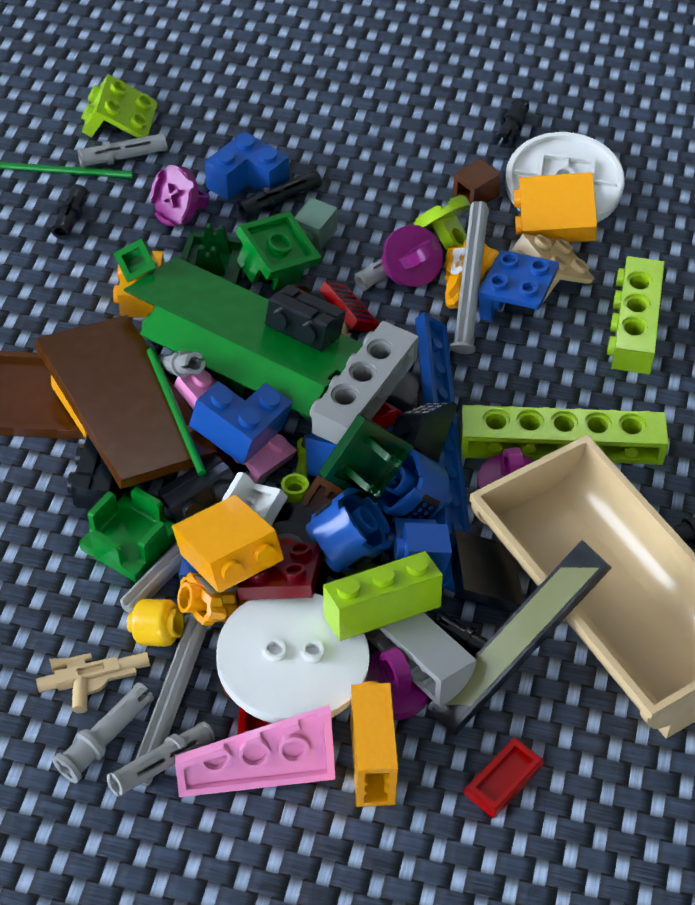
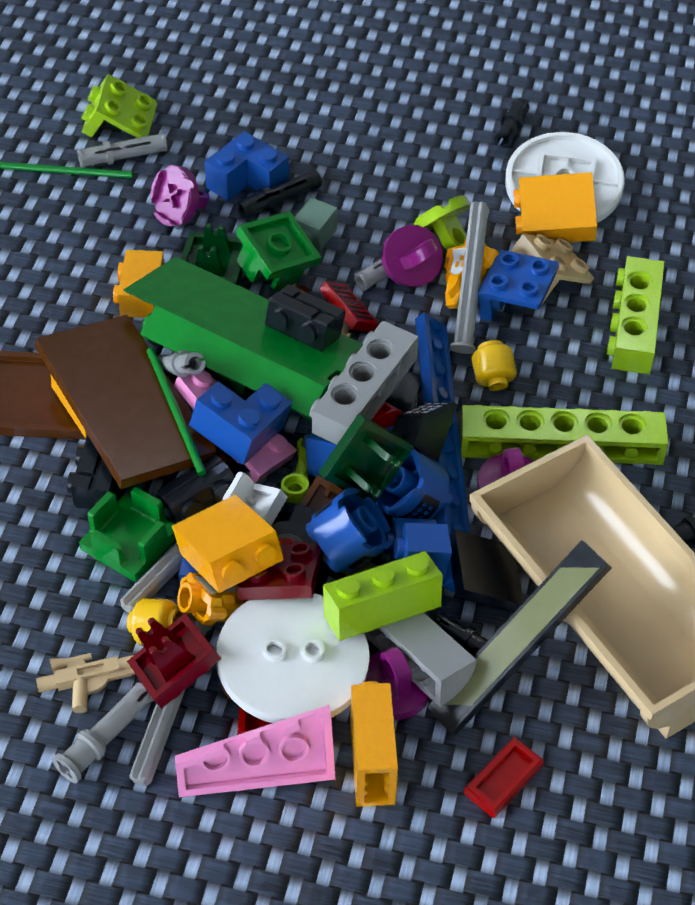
(70, 211): black pin -> none
(136, 260): green brick -> none
(159, 759): light grey pin -> none
(171, 658): none -> dark red plate
(477, 182): reddish brown brick -> none
(494, 365): none -> yellow head

